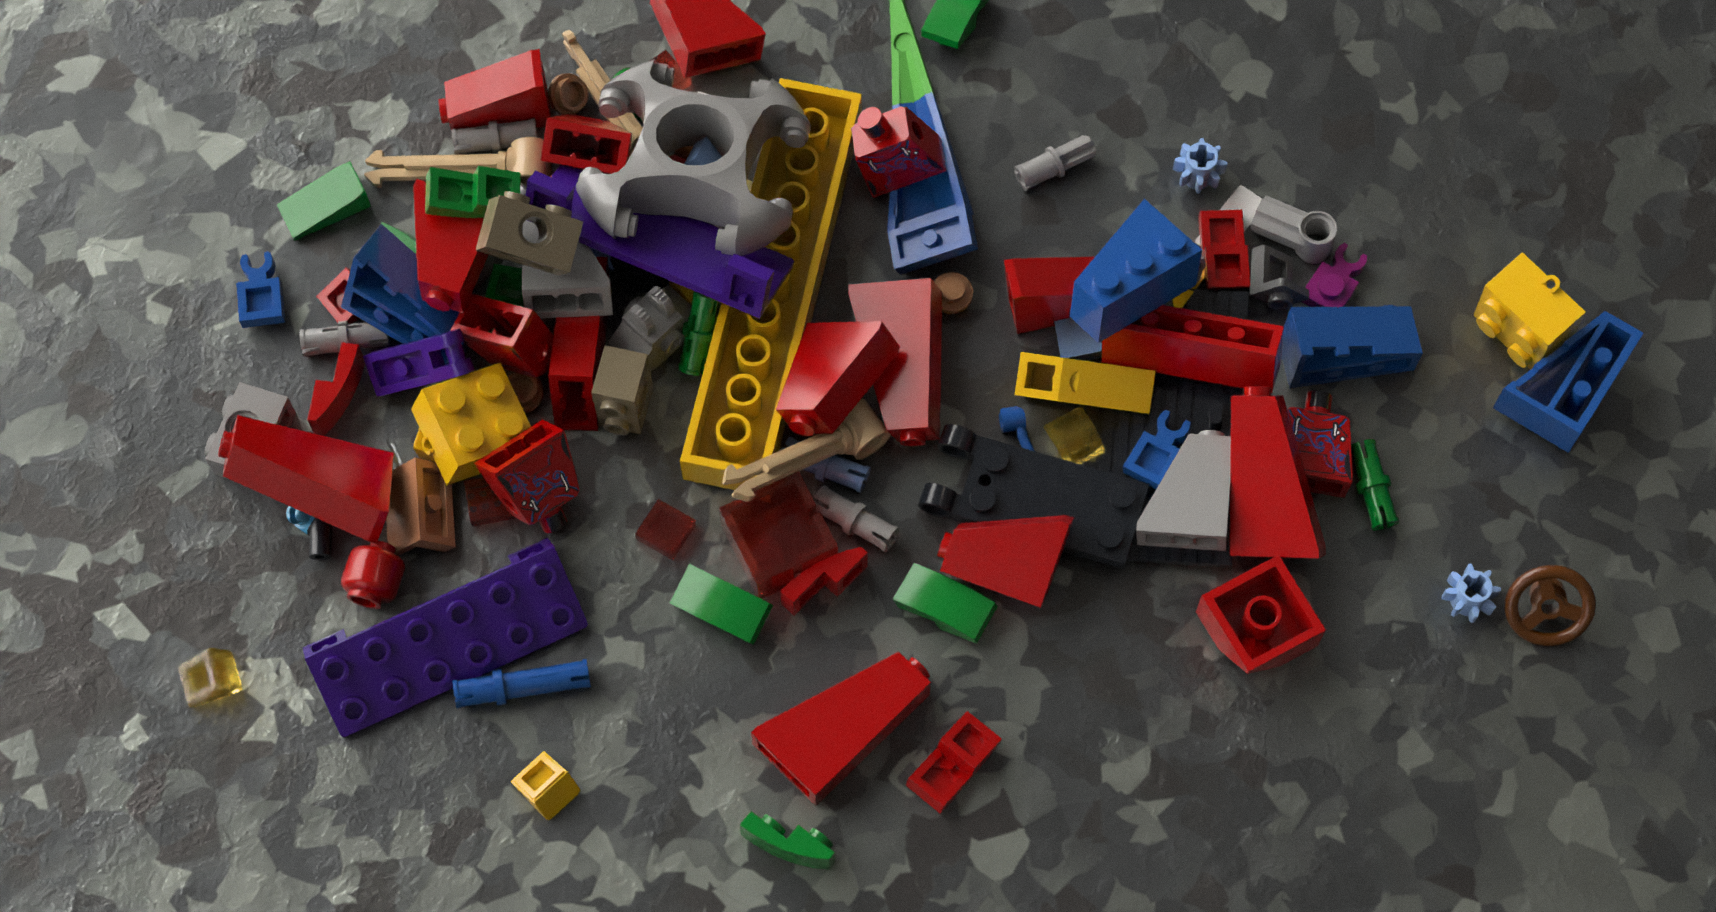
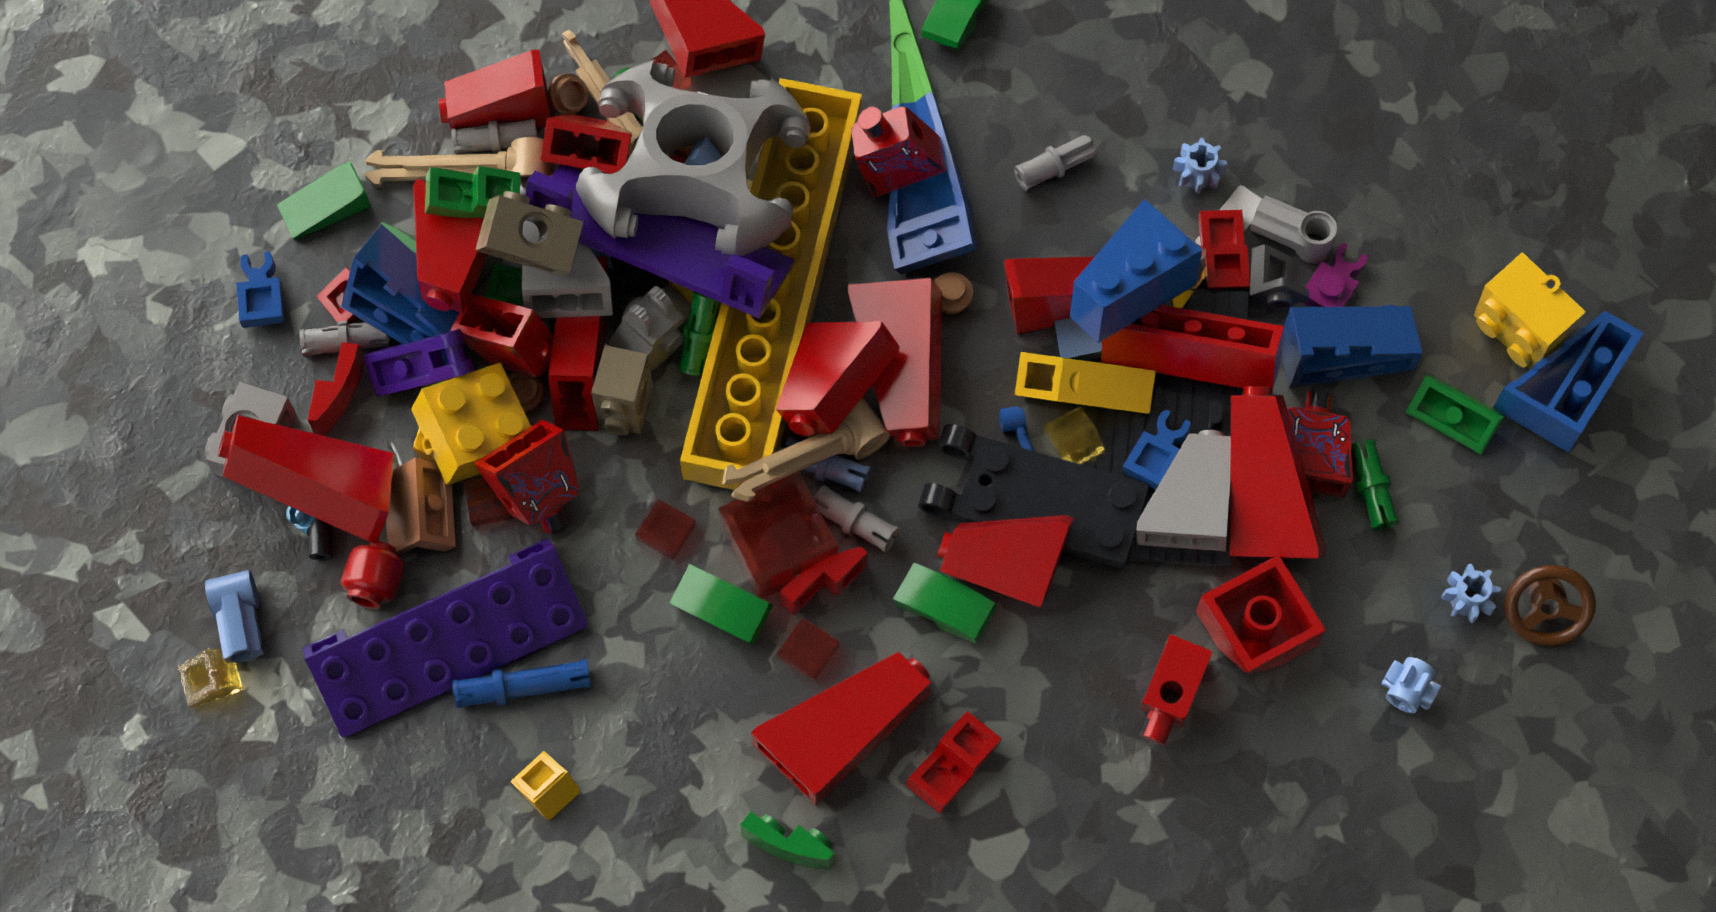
(234, 606): none -> medium blue piece
(808, 649): none -> clear red tile
(1179, 671): none -> red torso
(1411, 685): none -> light blue gear
(1454, 413): none -> green slope

